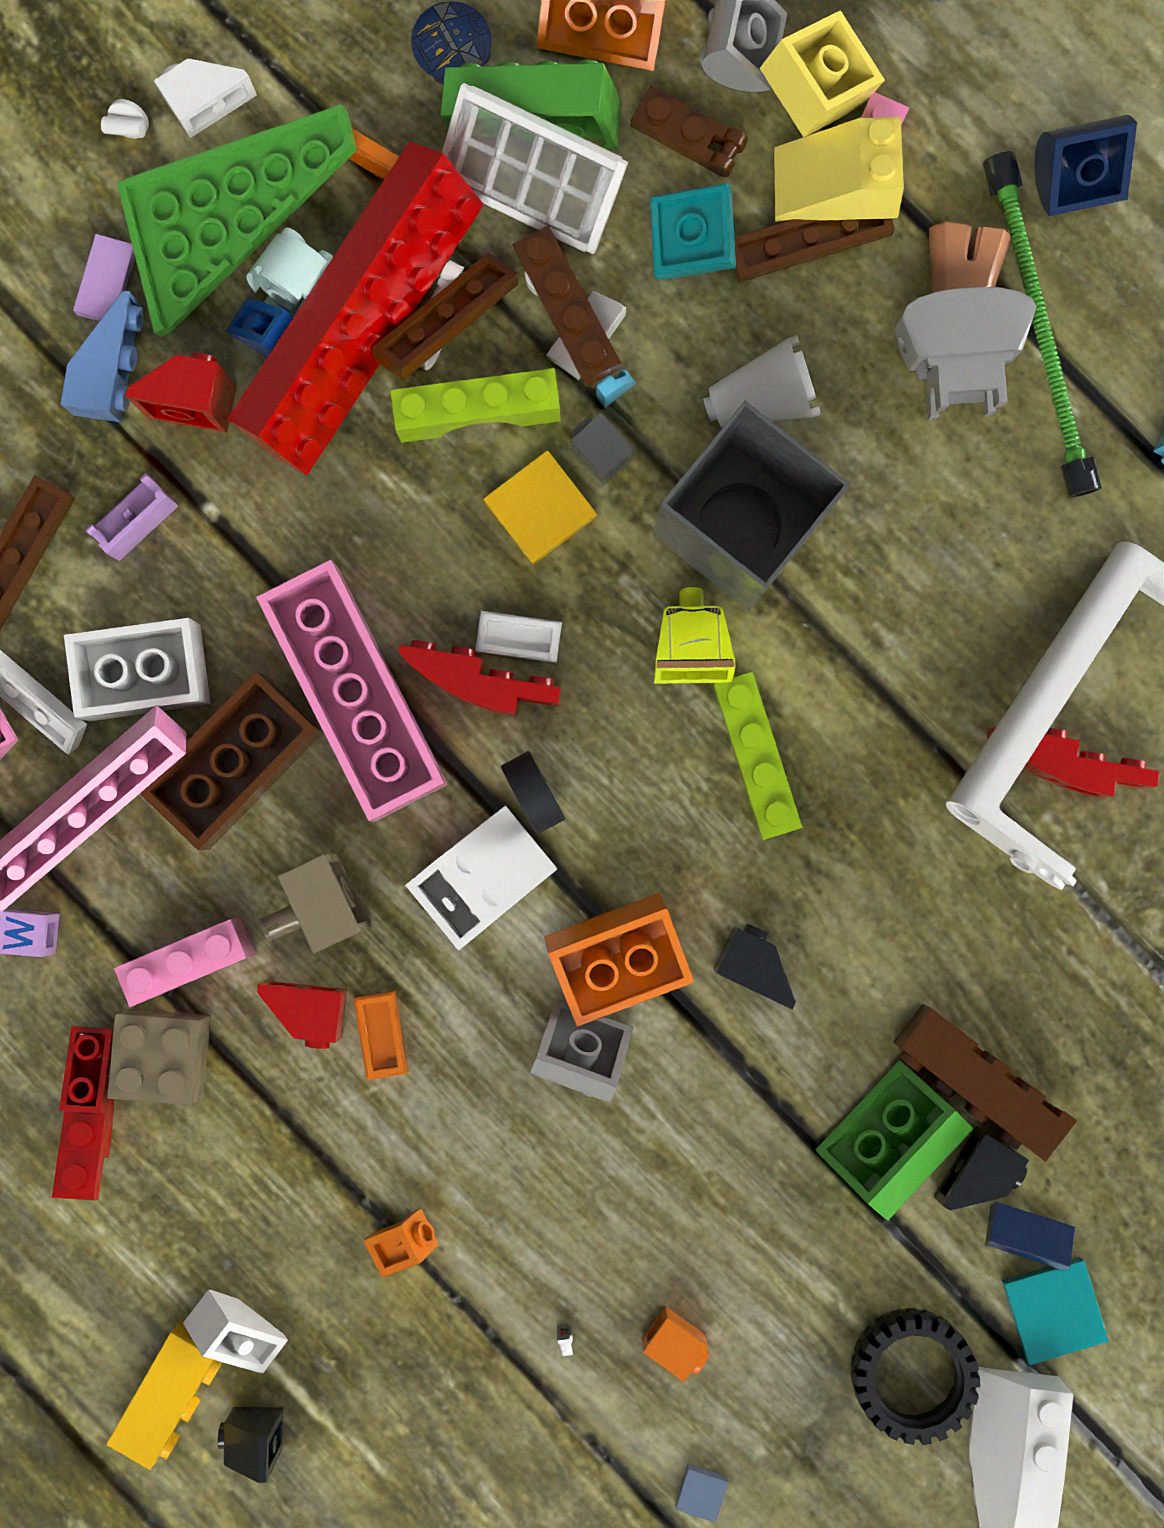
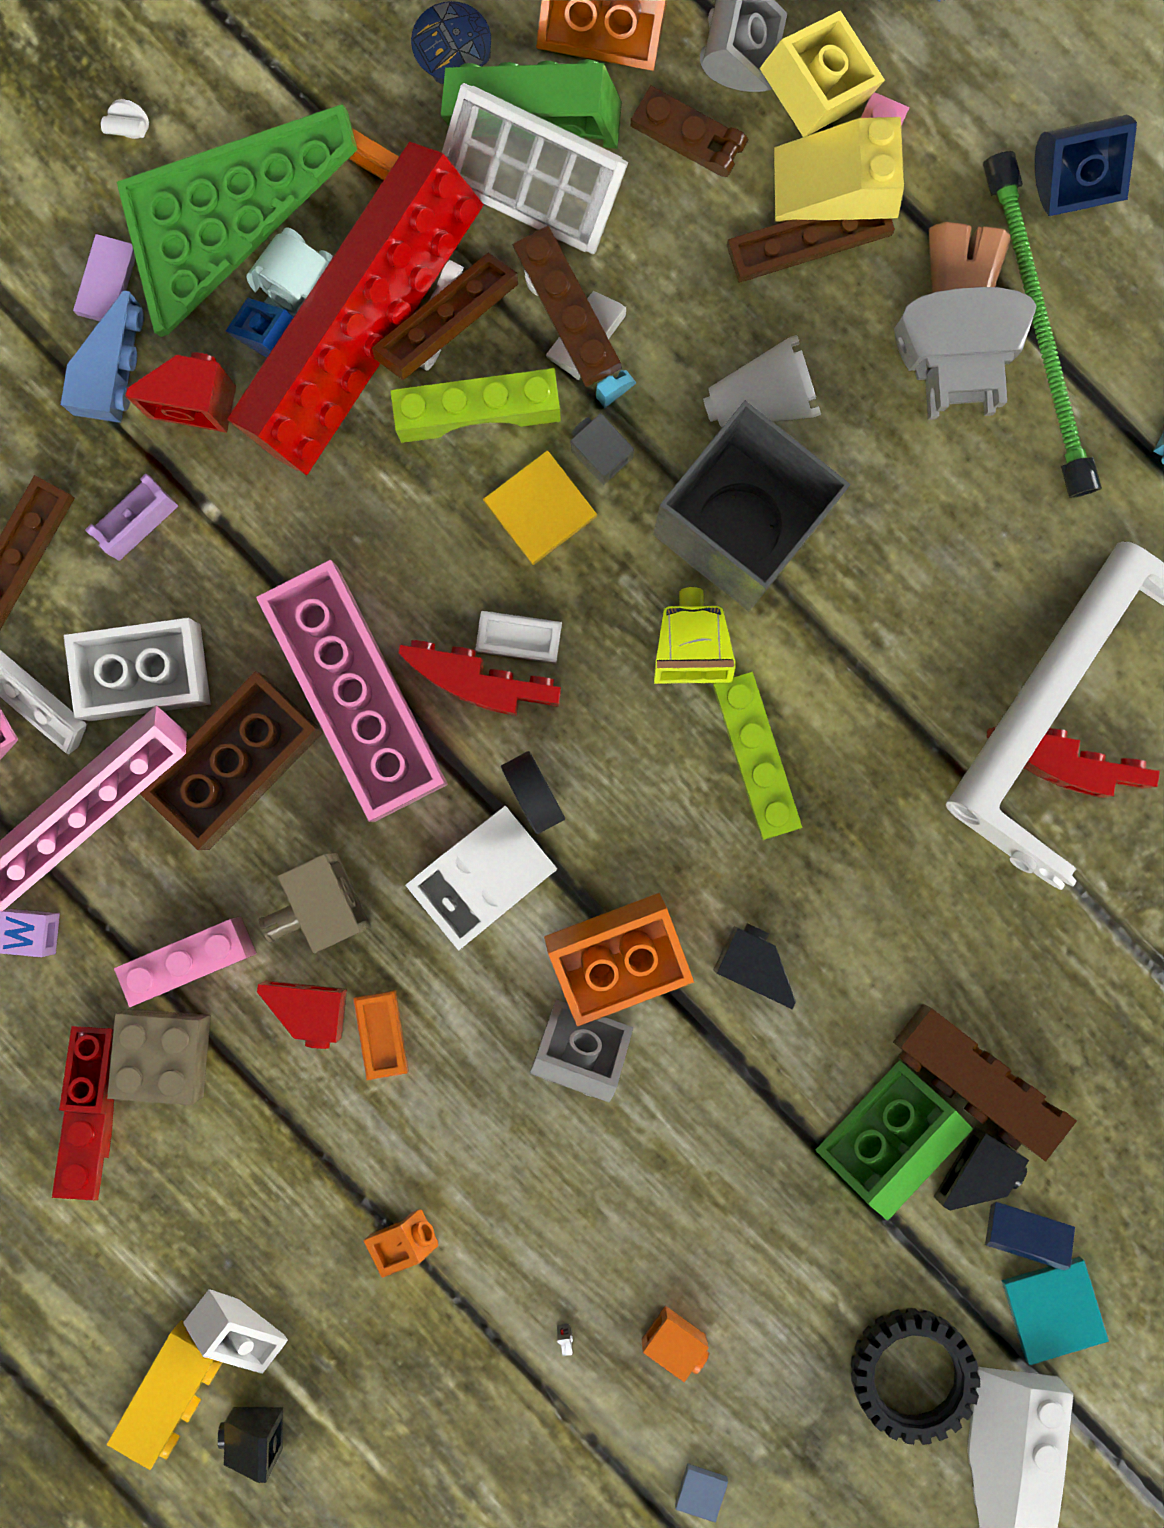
(203, 92): white slope -> none
(693, 232): teal tile -> none

